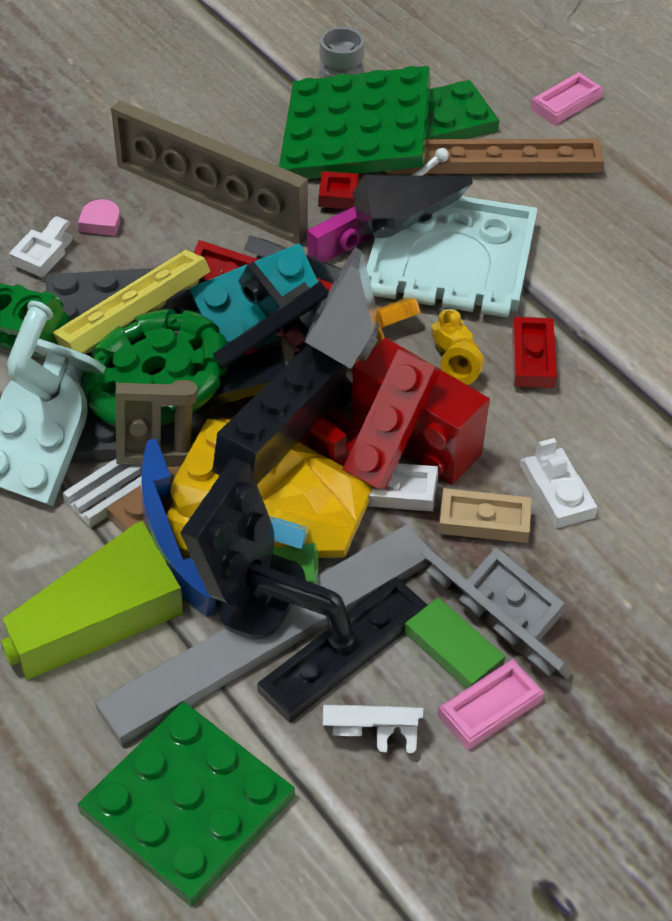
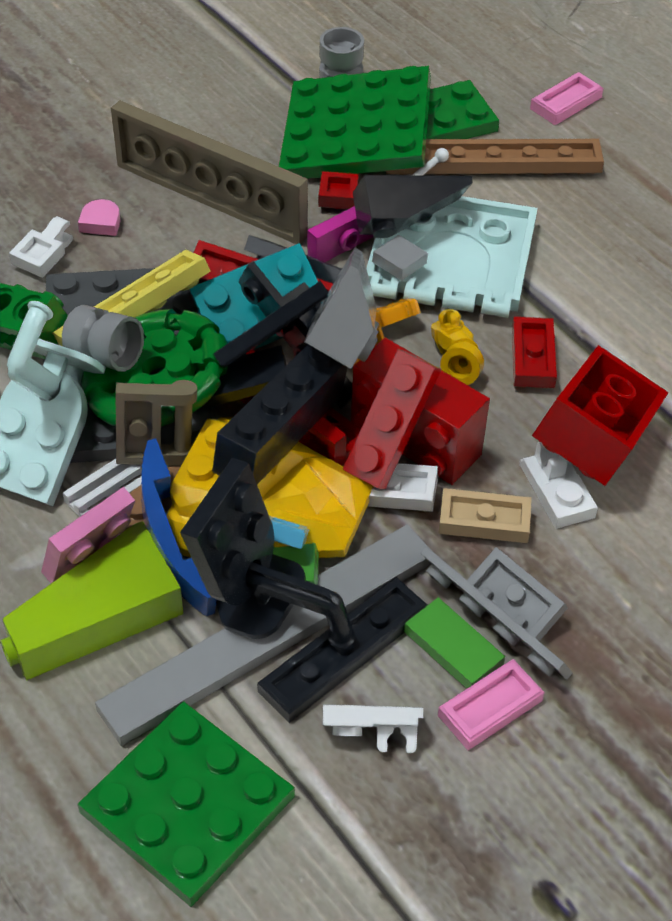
(87, 534): none -> bright pink plate
(105, 336): none -> light grey wheel
(400, 257): none -> light grey tile
(600, 415): none -> red brick

